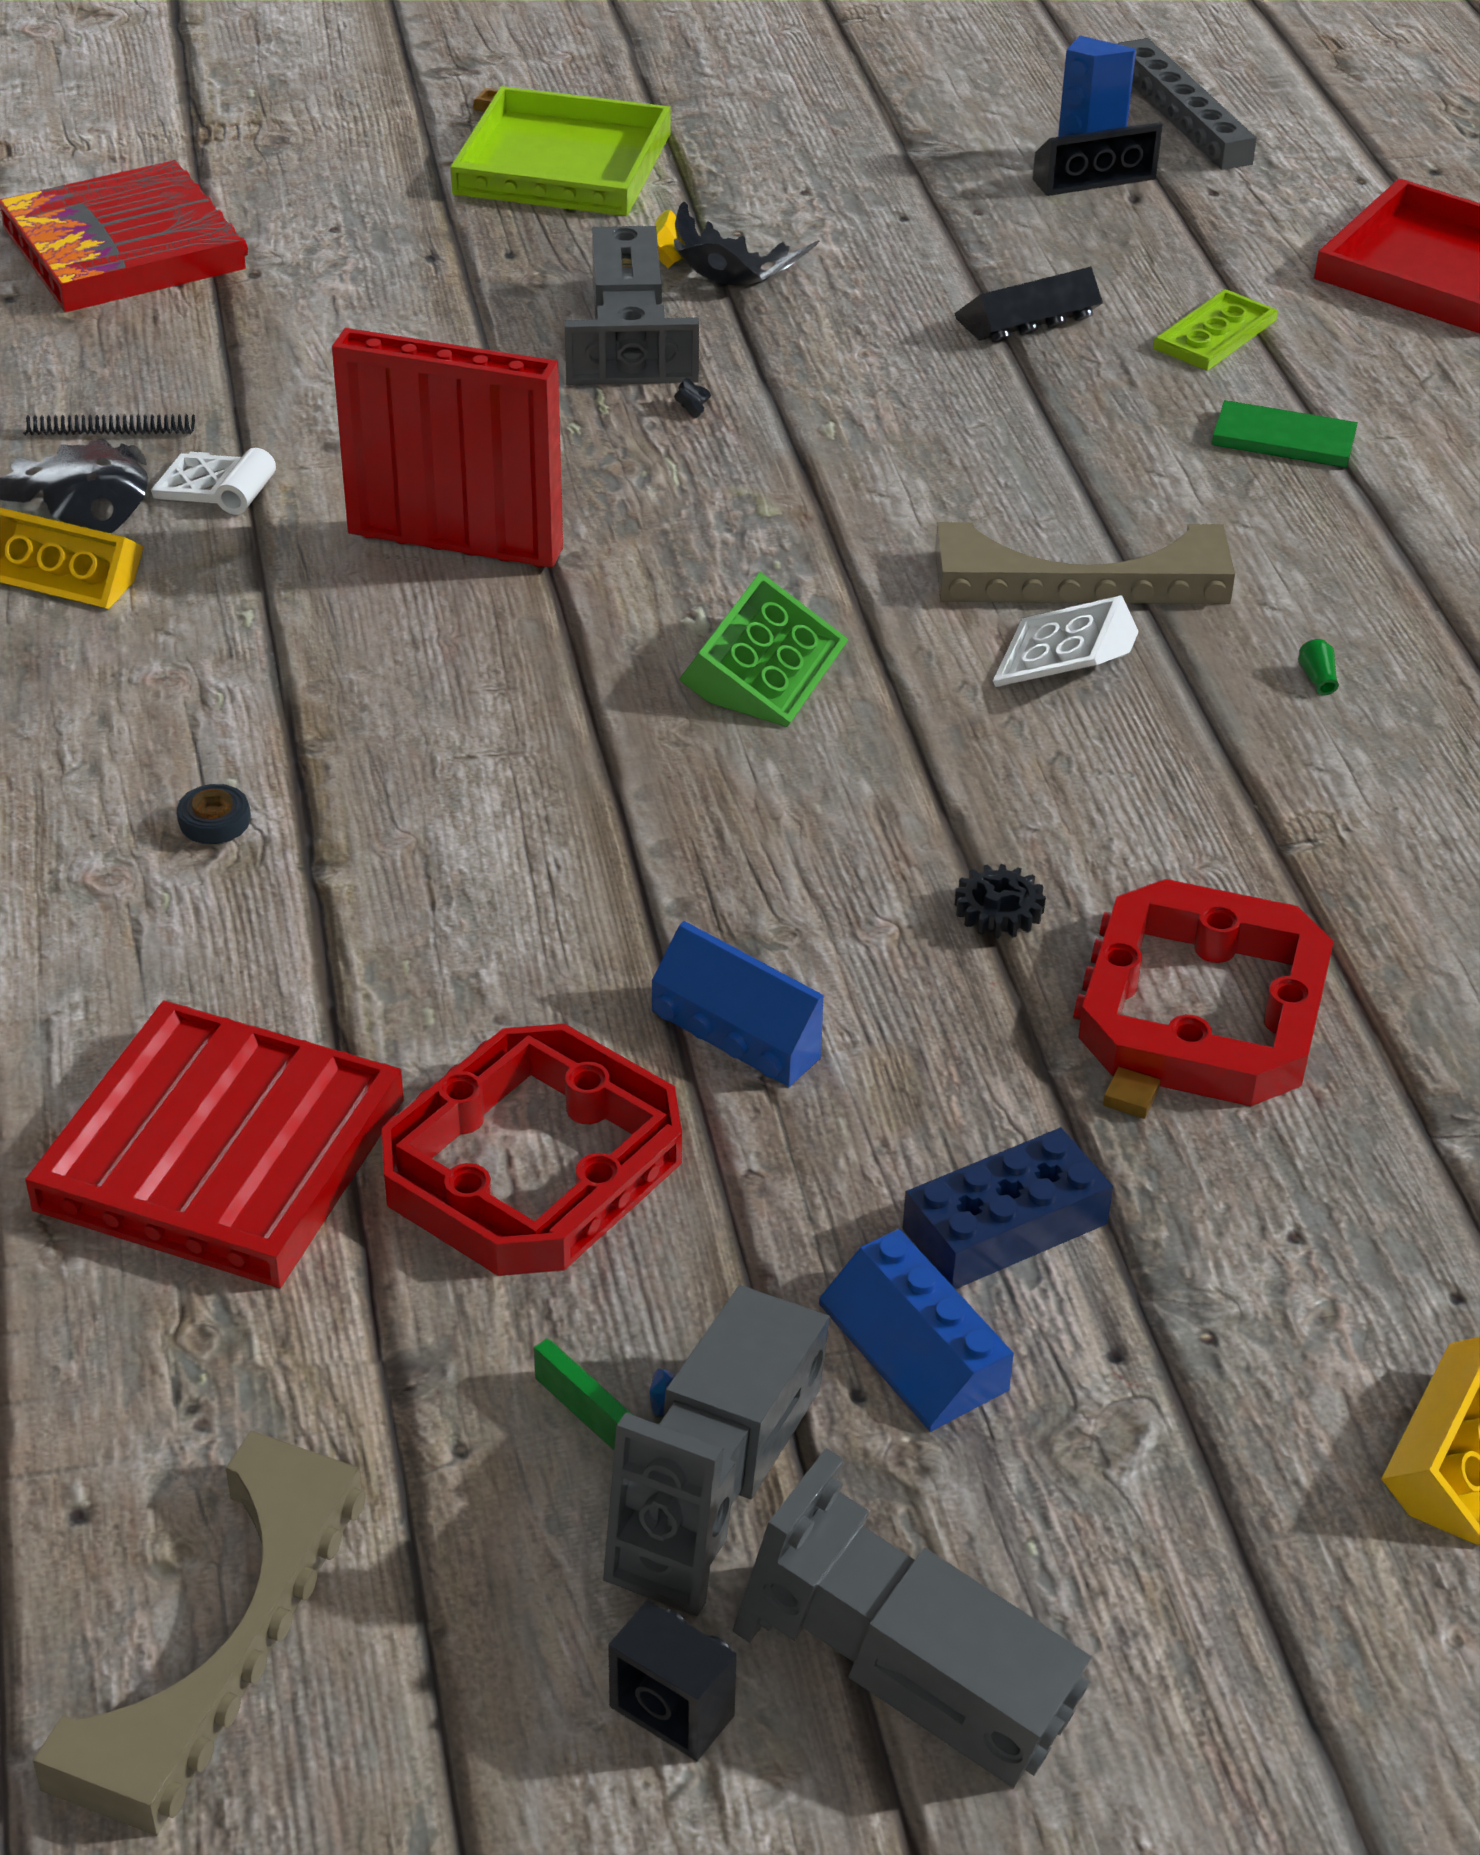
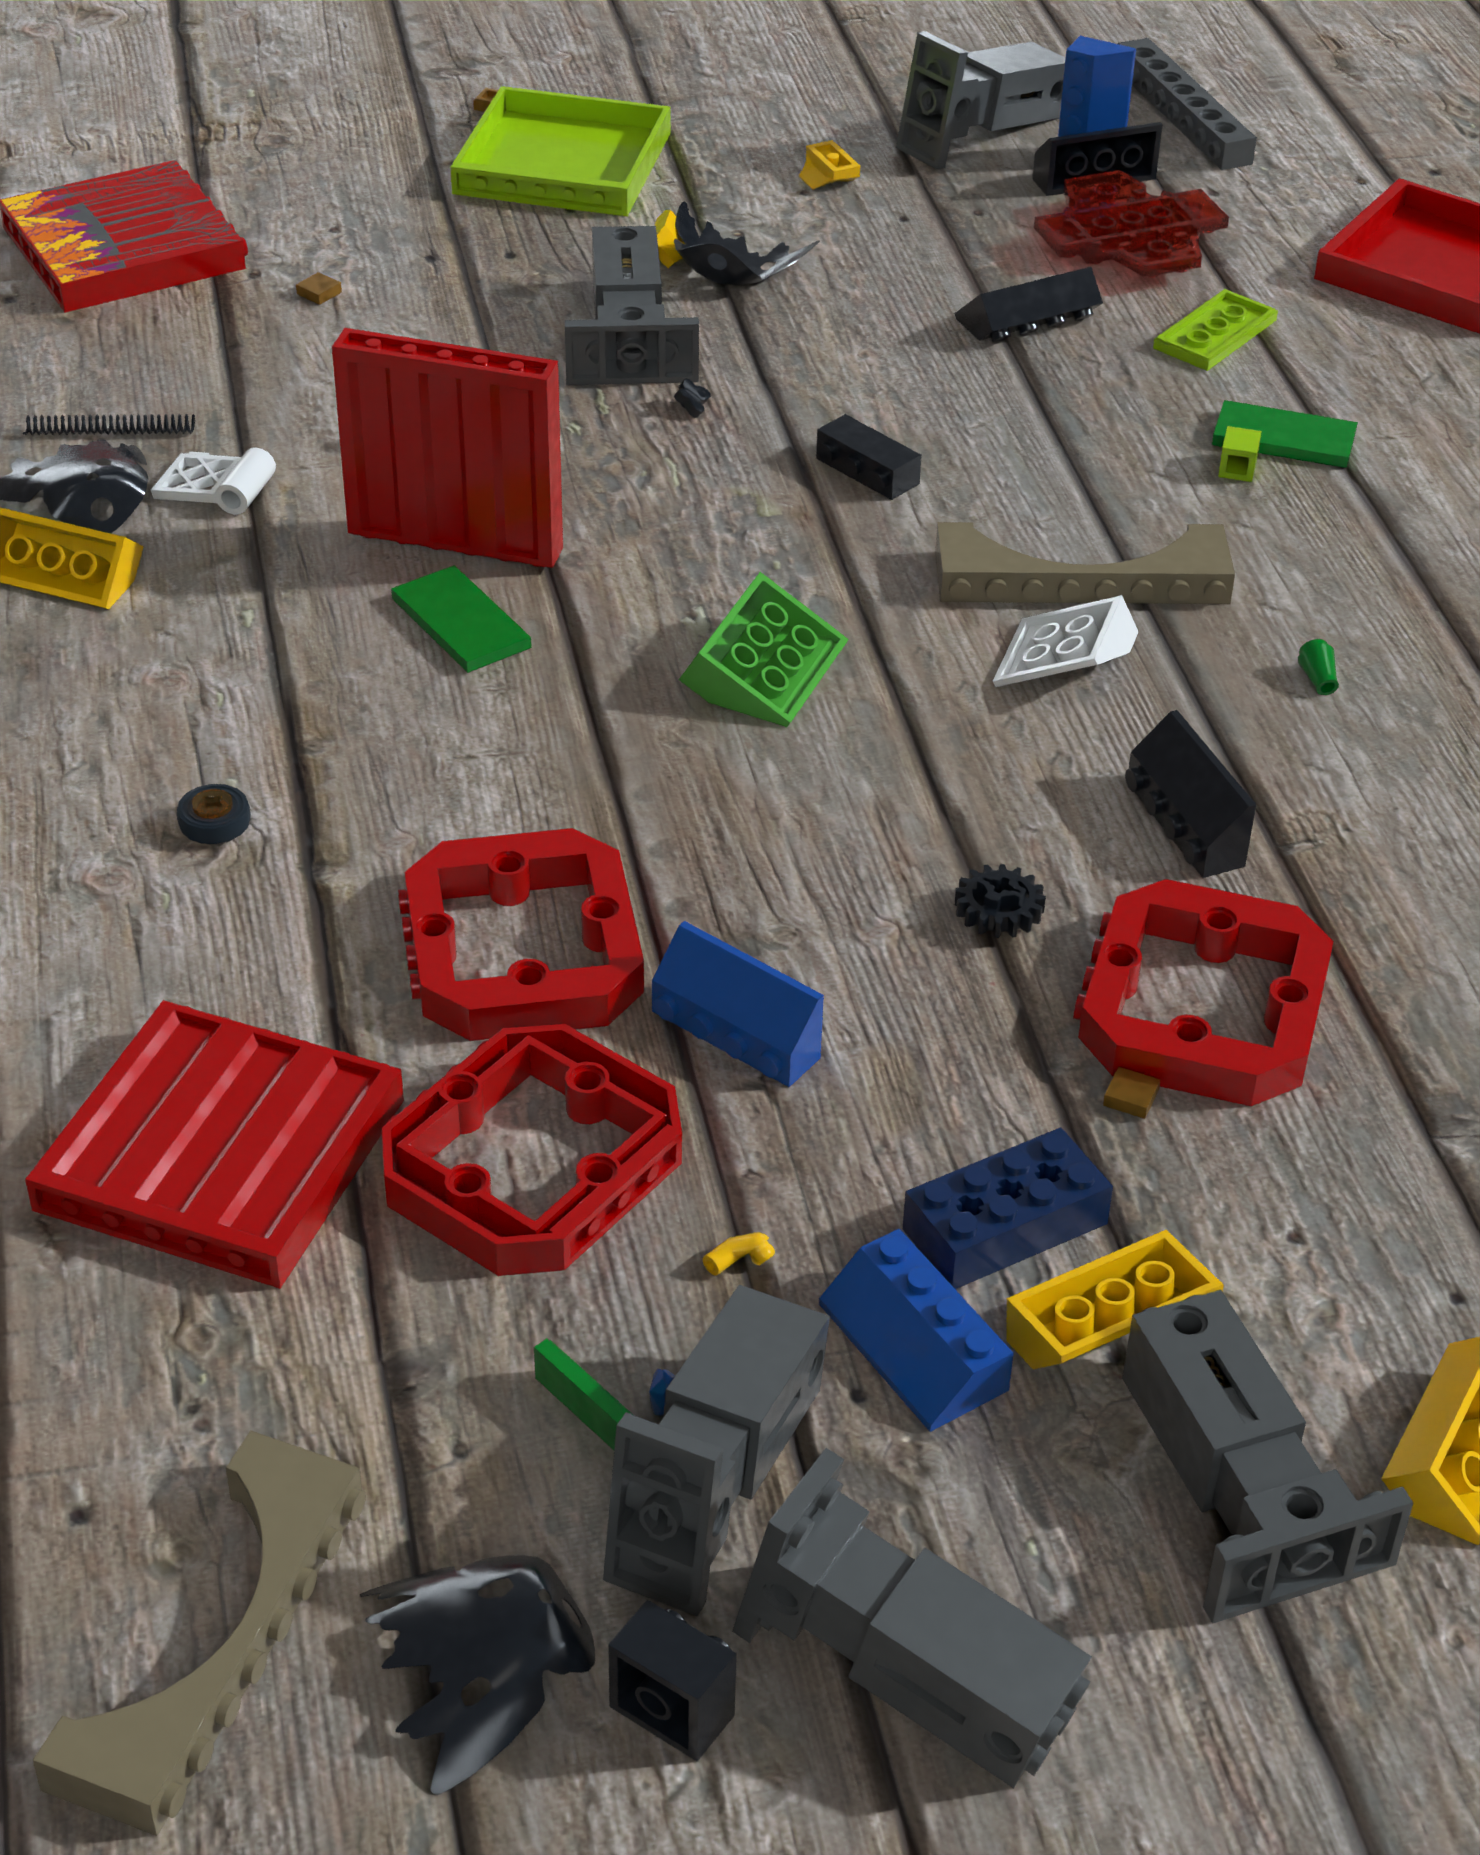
(318, 288): none -> pearl gold tile
(461, 618): none -> green tile
(491, 1638): none -> black piece
(530, 993): none -> red panel
(737, 1247): none -> yellow arm
(828, 164): none -> yellow slope
(868, 456): none -> black brick
(966, 89): none -> dark grey brick
(1099, 1298): none -> yellow slope
(1119, 221): none -> clear red plate
(1192, 796): none -> black slope
(1239, 454): none -> lime brick
(1244, 1455): none -> dark grey brick

